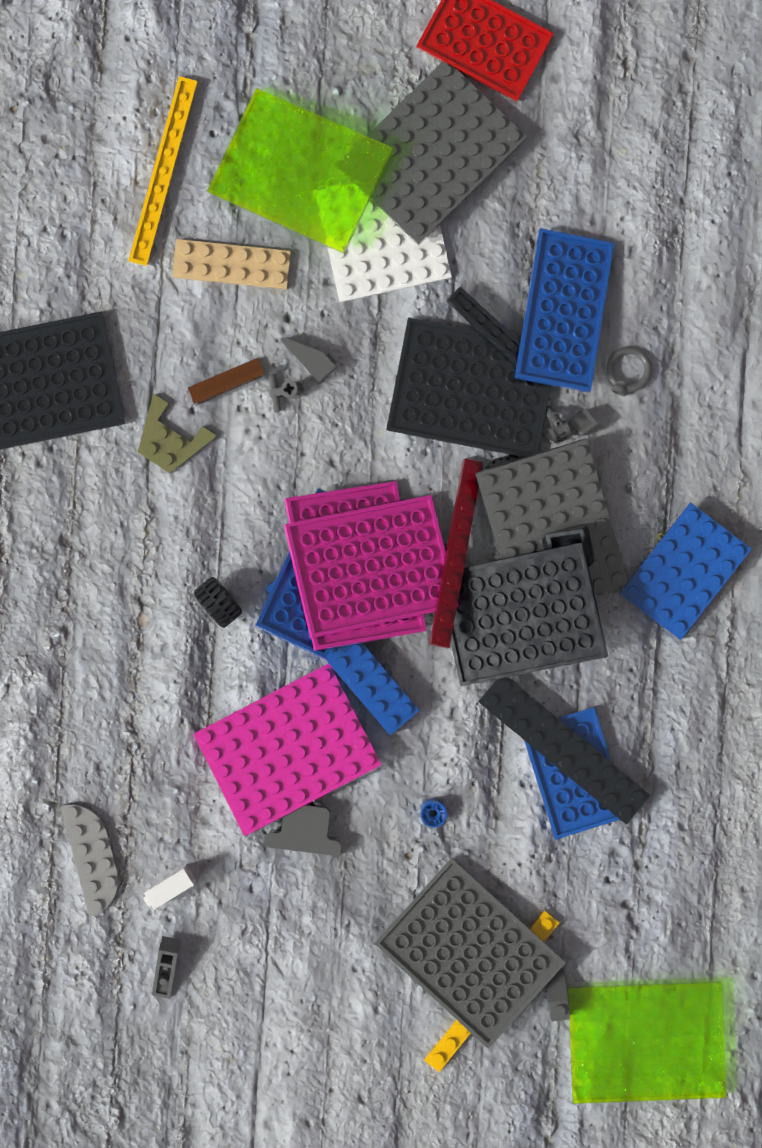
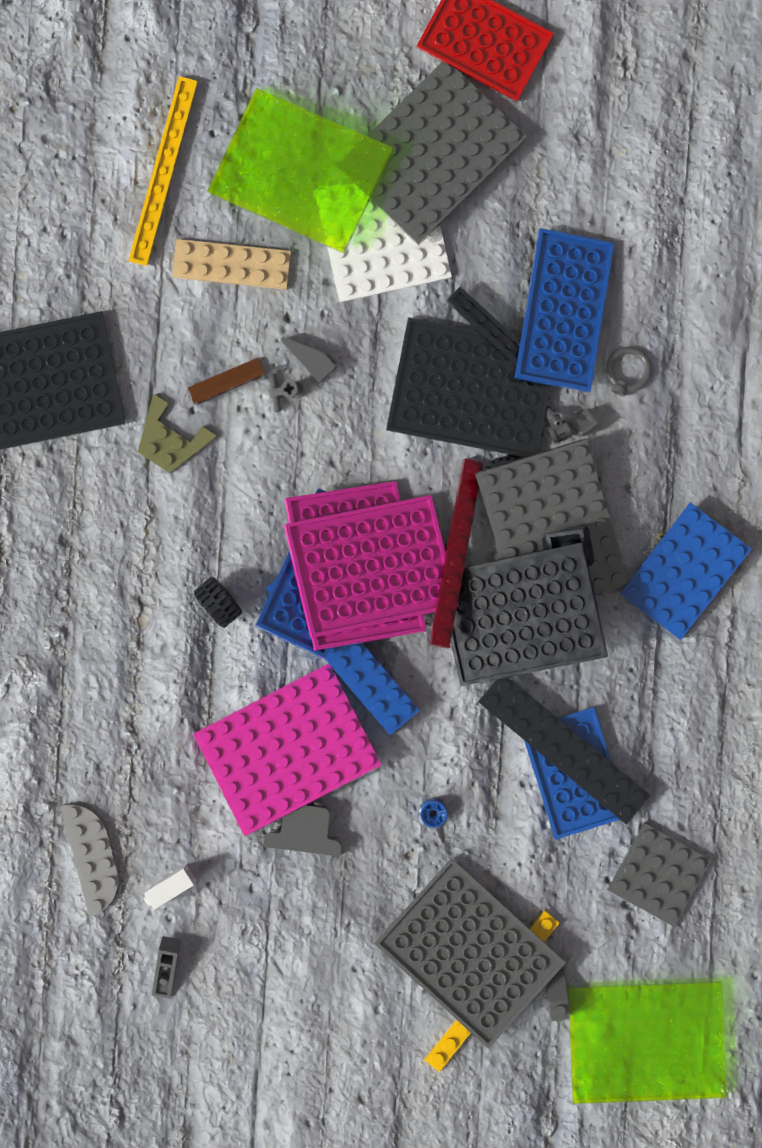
(659, 874): none -> dark grey plate

